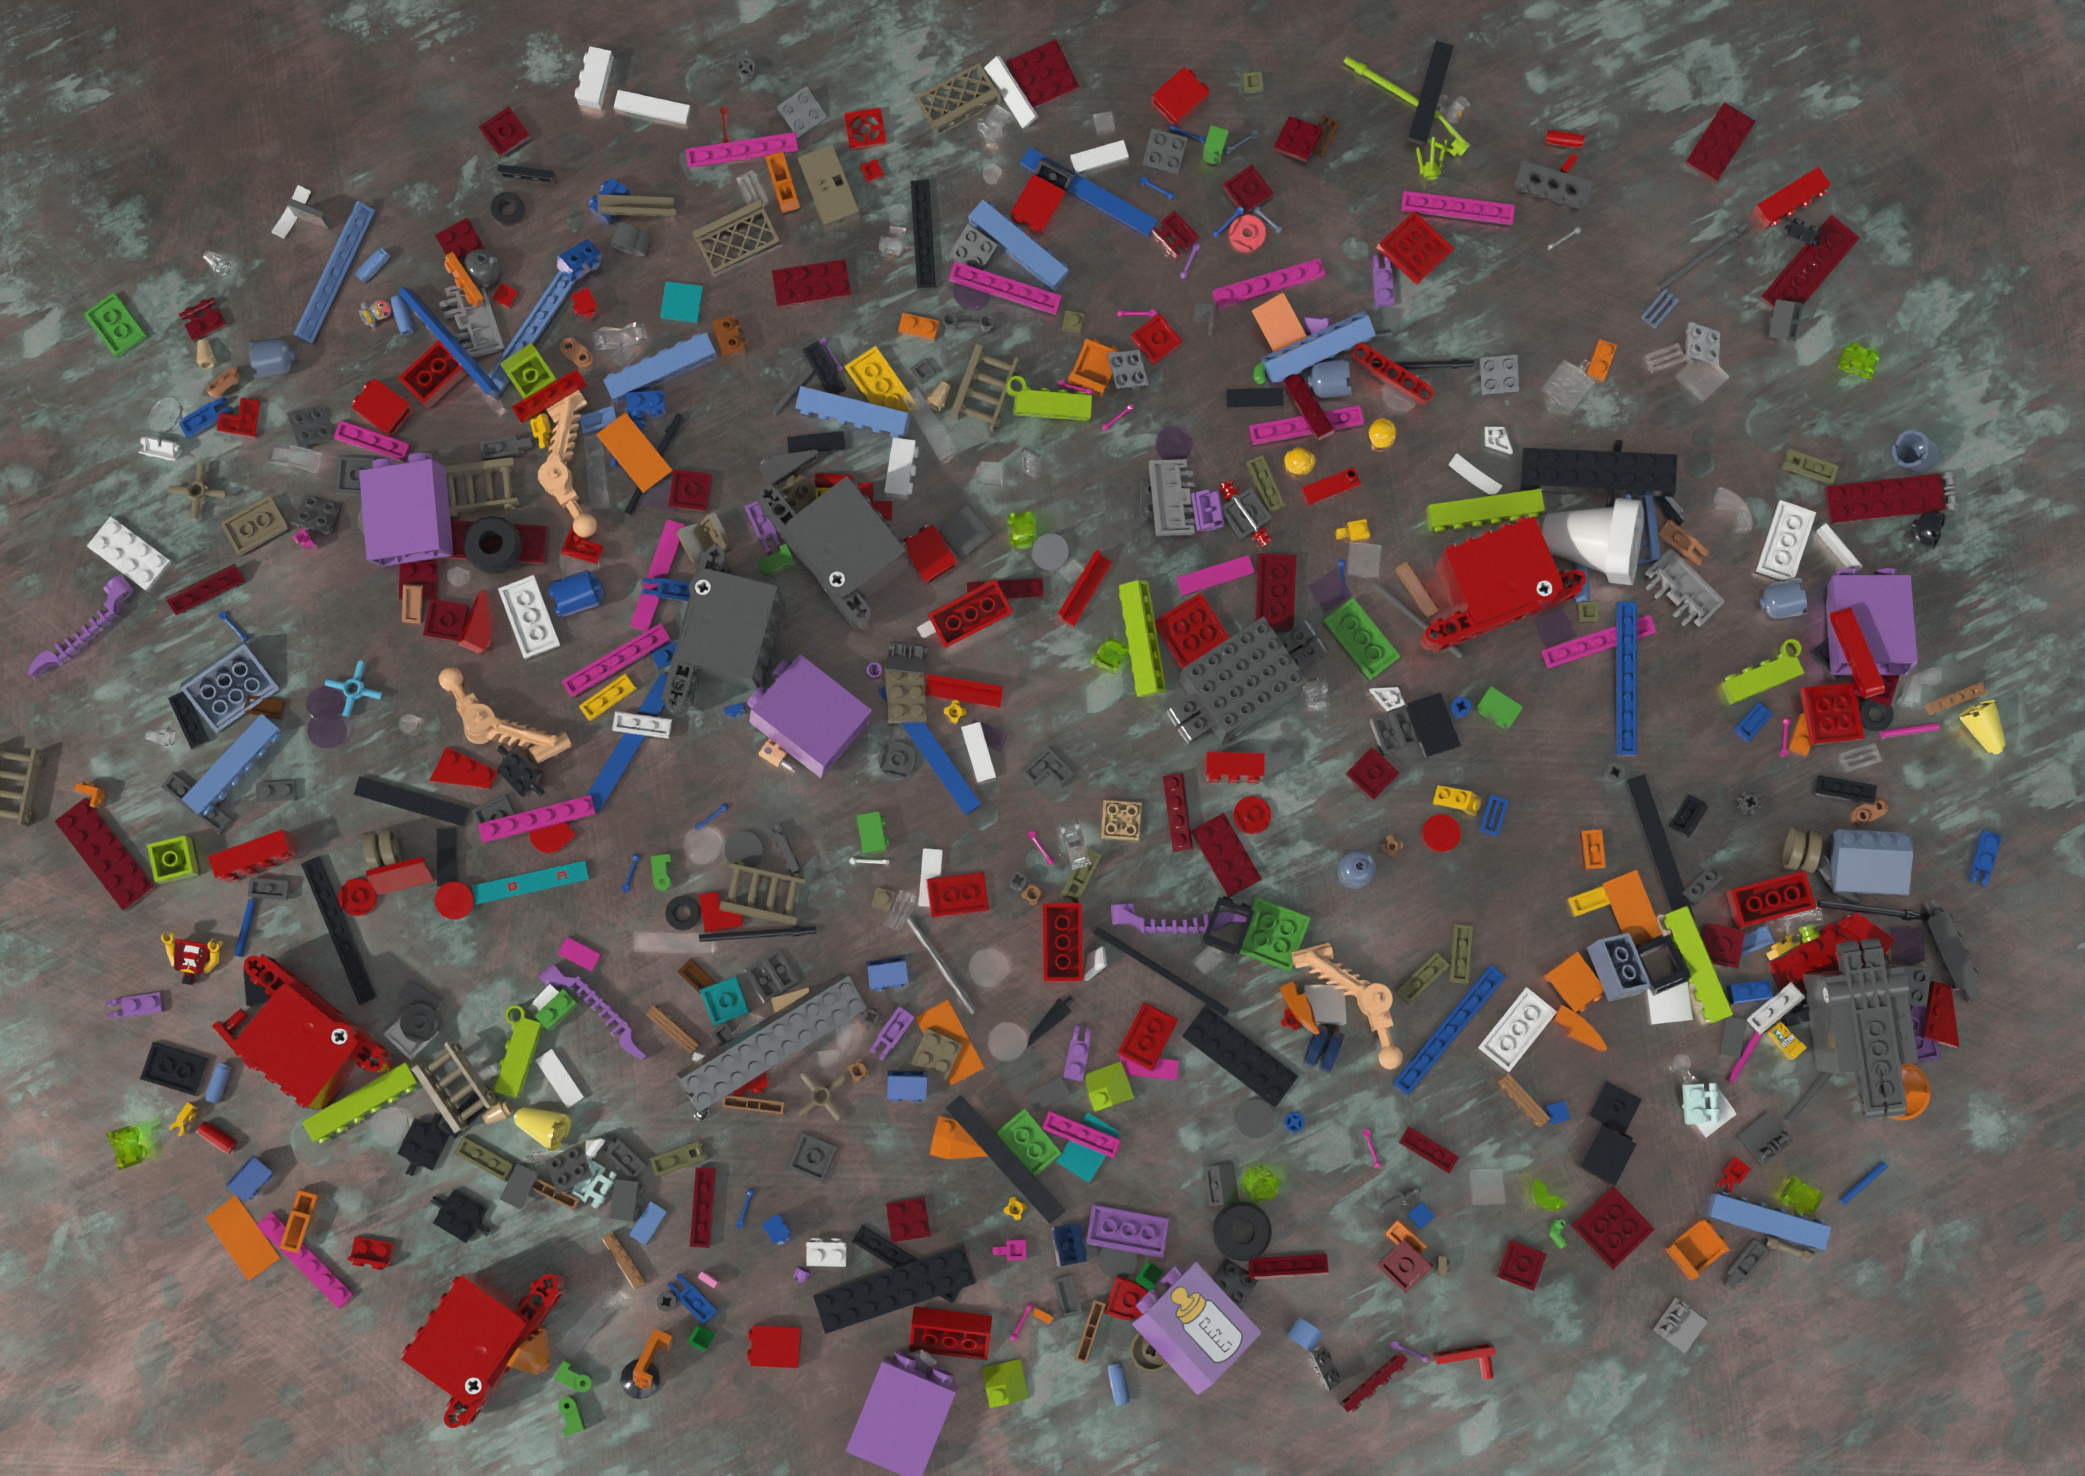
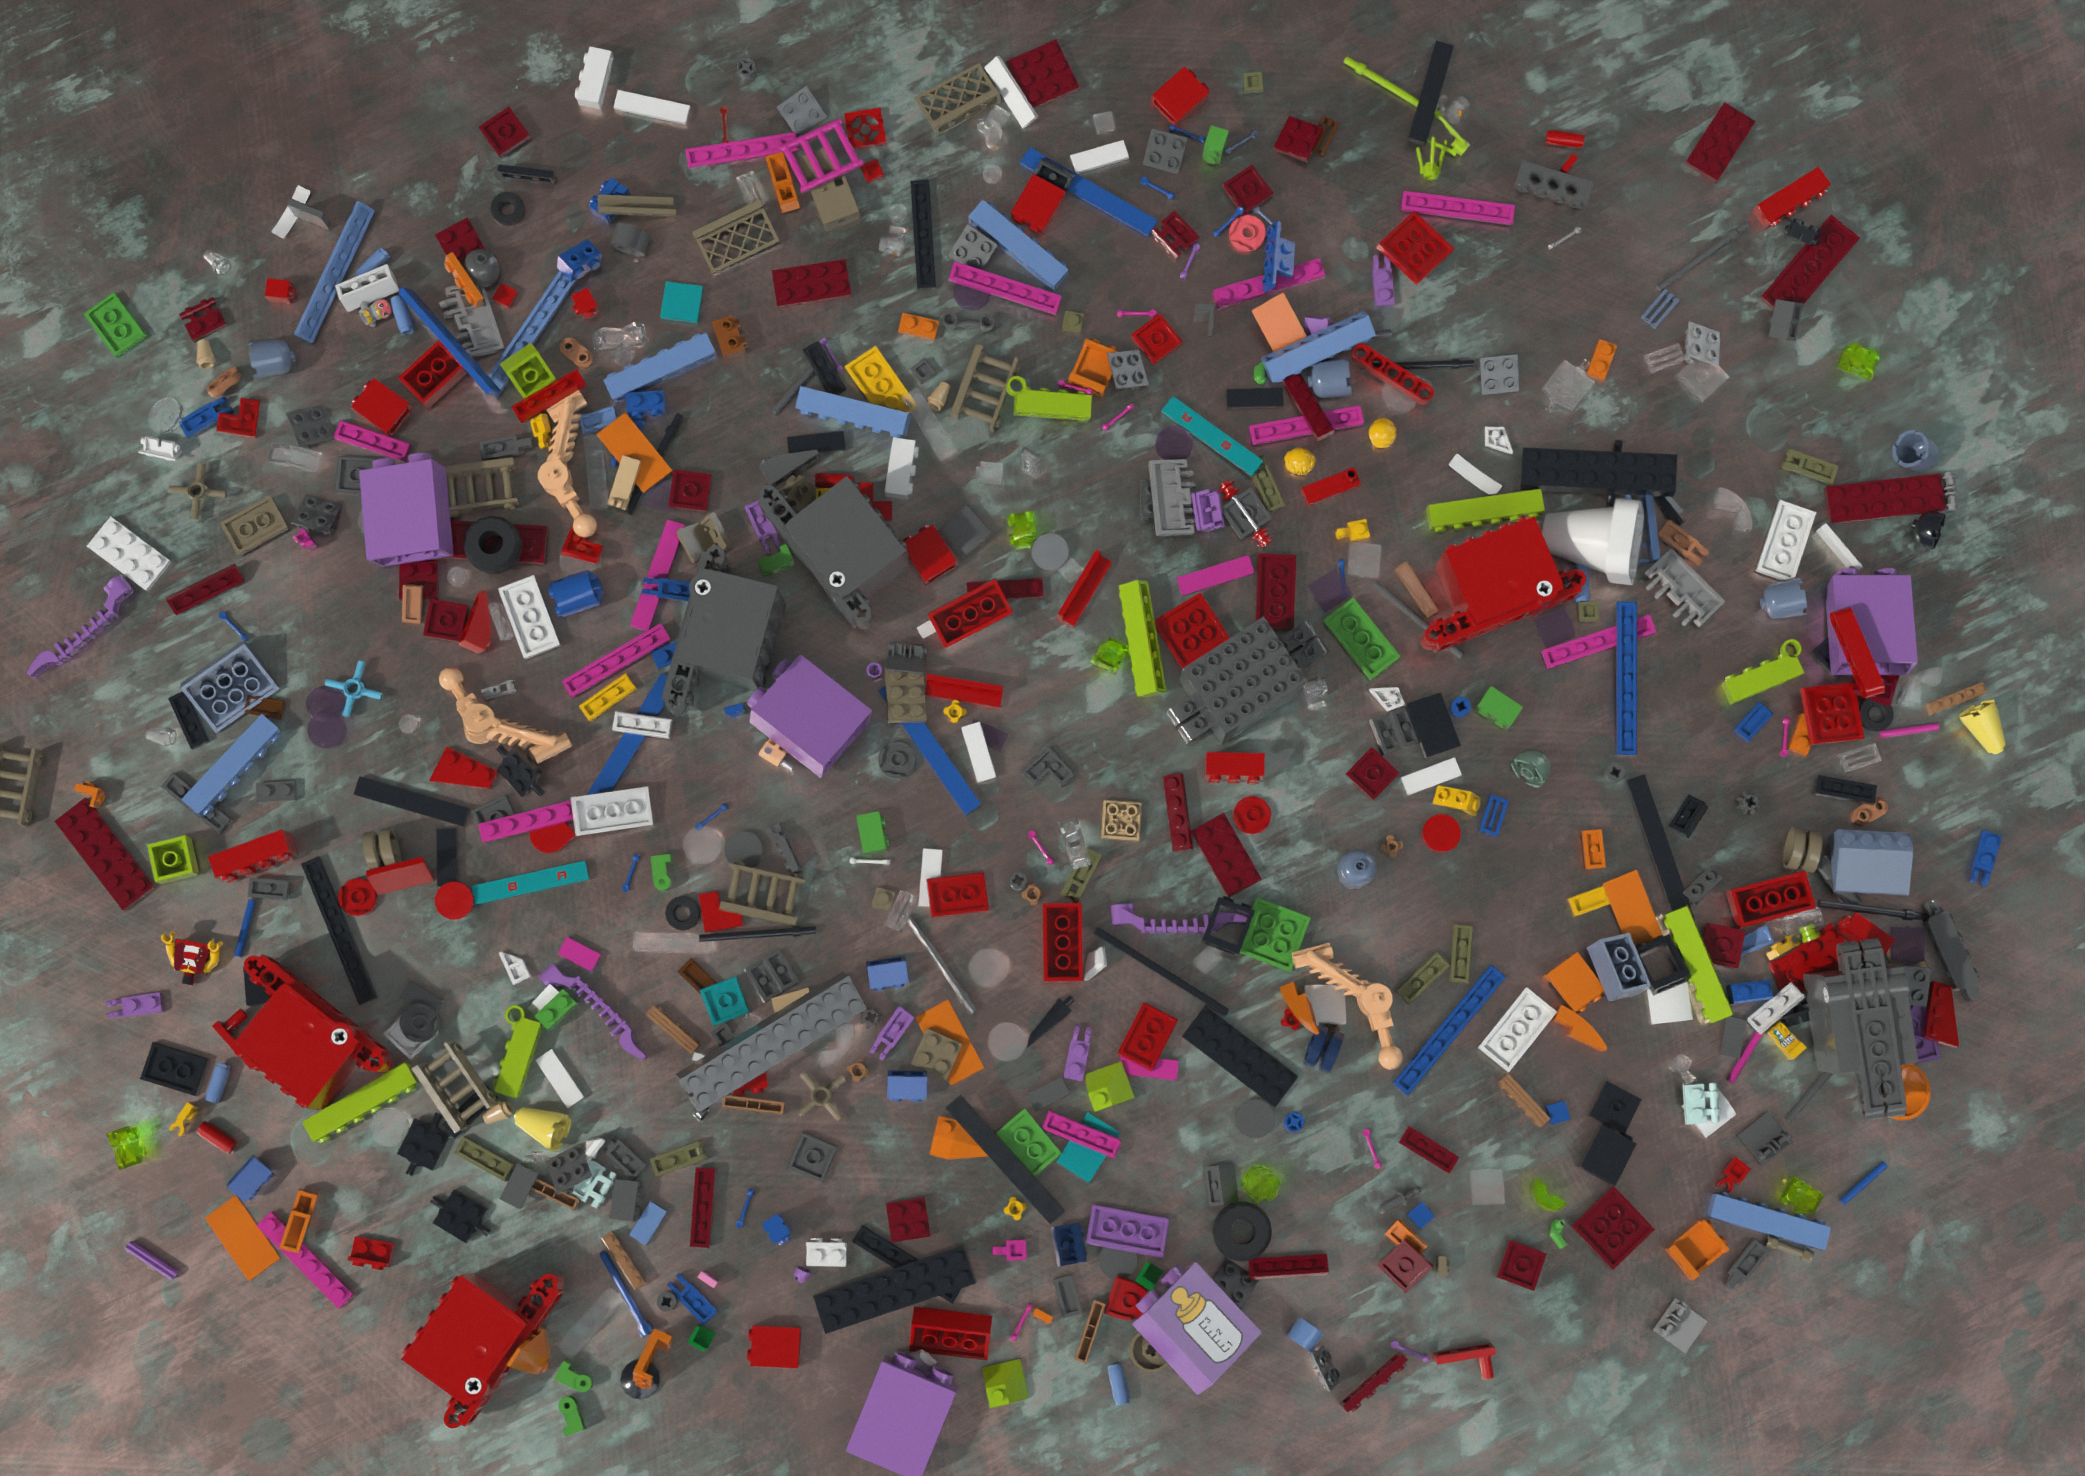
(152, 1260): none -> medium lavender axle
(279, 291): none -> red brick
(367, 287): none -> white brick
(496, 690): none -> light grey bar
(502, 621): none -> clear tile
(515, 968): none -> white tile
(611, 811): none -> white plate
(624, 482): none -> tan hinge
(644, 1326): none -> blue piece
(820, 133): none -> dark pink bar
(1212, 436): none -> teal tile
(1279, 257): none -> blue bracket
(1431, 776): none -> white tile
(1533, 766): none -> sand green cylinder

